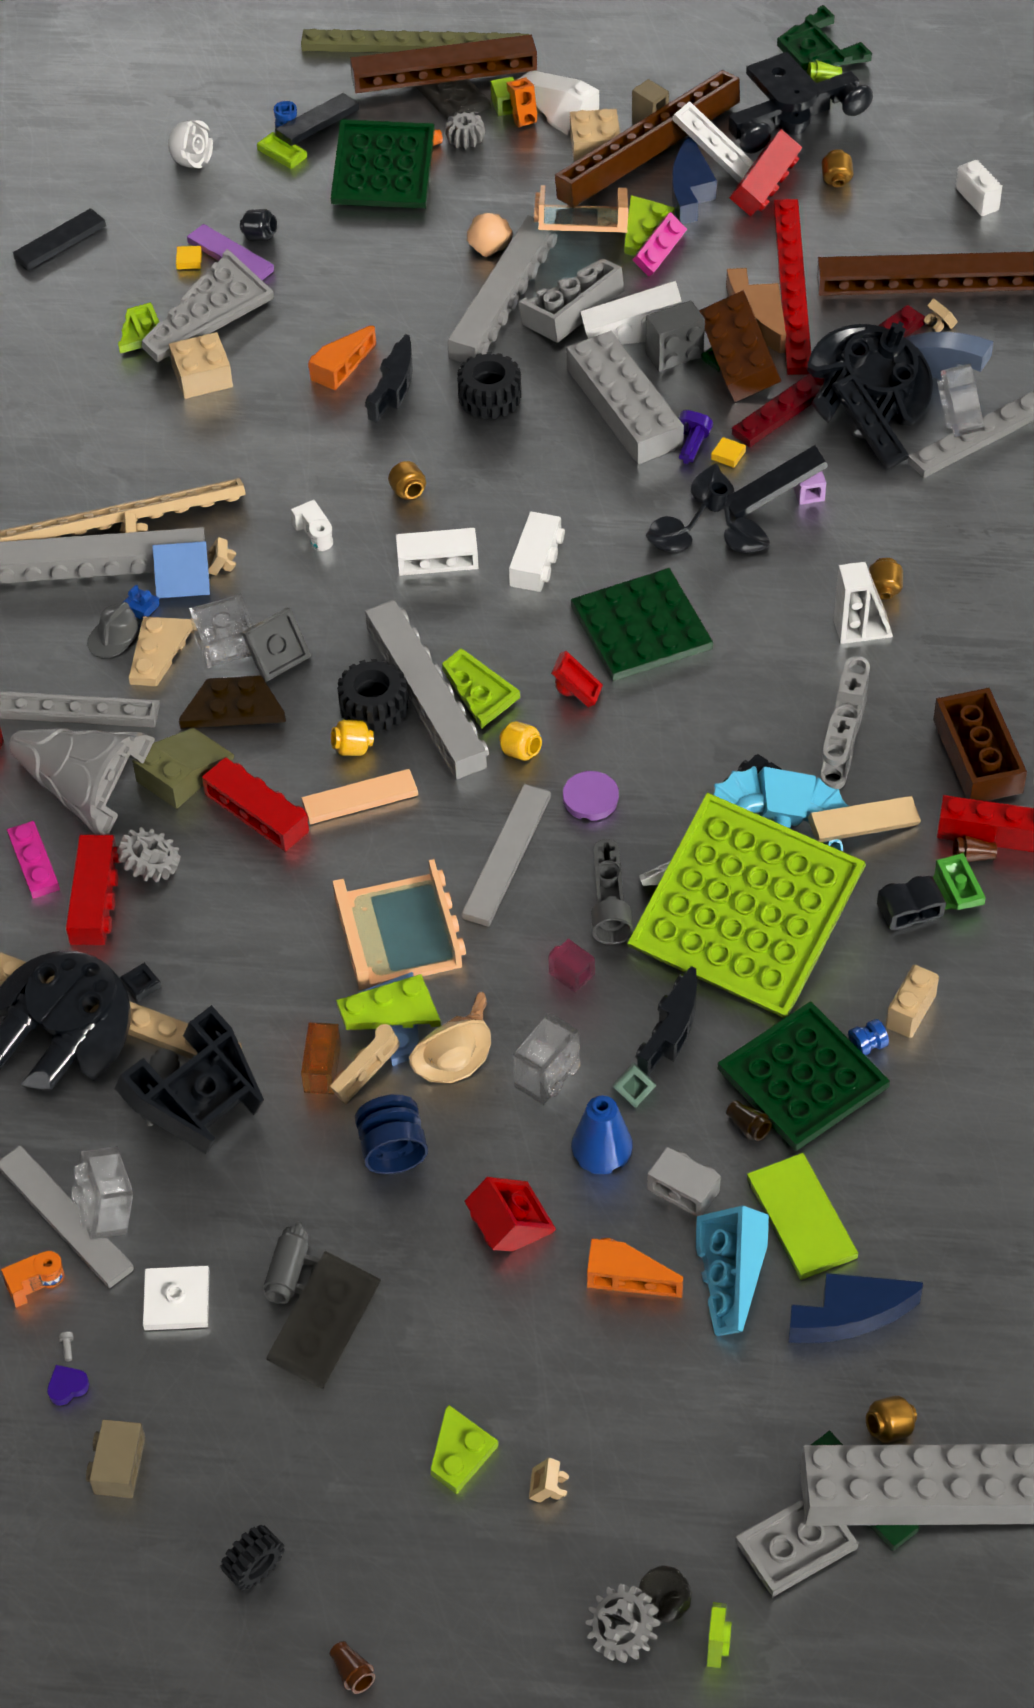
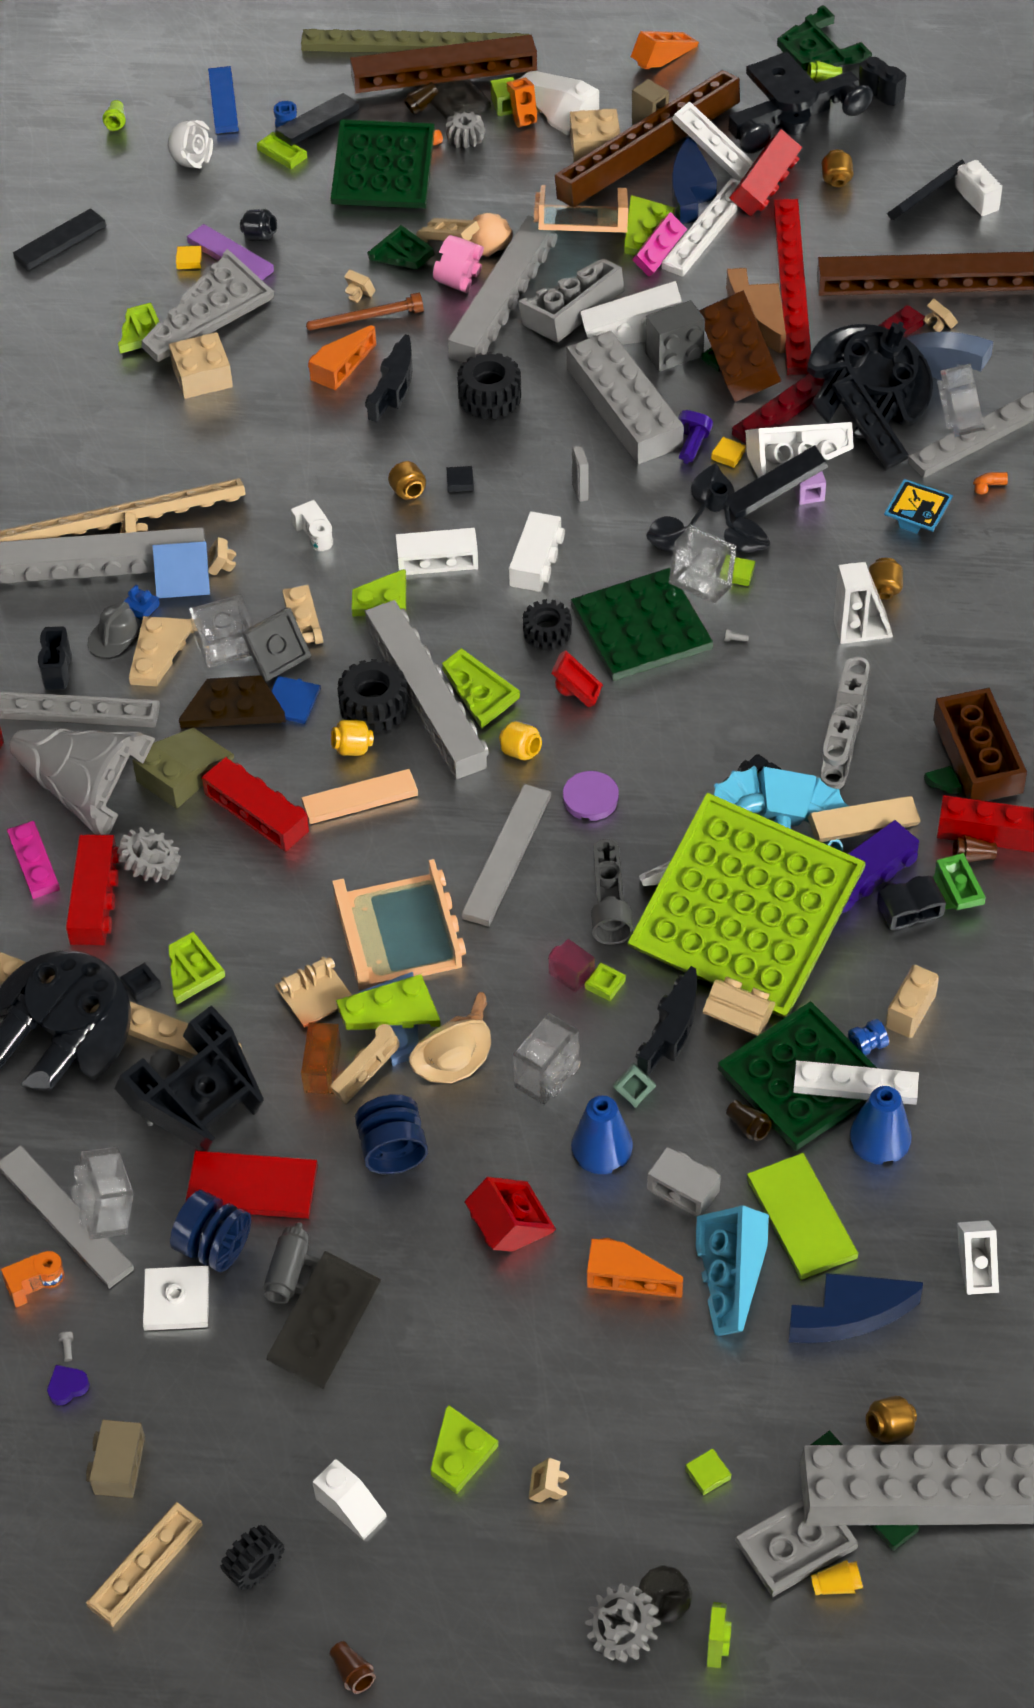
(54, 658): none -> black brick
(114, 116): none -> lime cone
(144, 1564): none -> tan tile
(192, 967): none -> lime wing
(210, 1230): none -> dark blue wheel
(223, 100): none -> blue tile
(256, 1182): none -> red tile
(295, 697): none -> blue piece
(303, 609): none -> tan plate
(313, 991): none -> tan hinge
(348, 1499): none -> white slope
(358, 286): none -> tan tile
(380, 592): none -> lime wing
(402, 249): none -> dark green wing
(412, 304): none -> dark orange piece
(420, 98): none -> dark brown cone
(441, 228): none -> tan plate
(458, 263): none -> bright pink brick
(460, 479): none -> black tile
(547, 613): none -> black tyre
(580, 475): none -> light grey tile
(605, 981): none -> lime tile
(660, 47): none -> orange slope
(702, 231): none -> white tile
(702, 564): none -> clear brick
(708, 1471): none -> lime tile
(734, 636): none -> light grey piece
(738, 1006): none -> tan brick
(743, 571): none -> lime tile
(774, 446): none -> white wedge
(838, 1579): none -> yellow cone
(852, 1081): none -> white plate
(881, 1127): none -> blue cone
(884, 856): none -> dark purple brick
(886, 81): none -> black brick
(917, 506): none -> piece
(924, 191): none -> black tile
(944, 779): none -> dark green tile
(978, 1256): none -> white slope
(990, 478): none -> orange arm

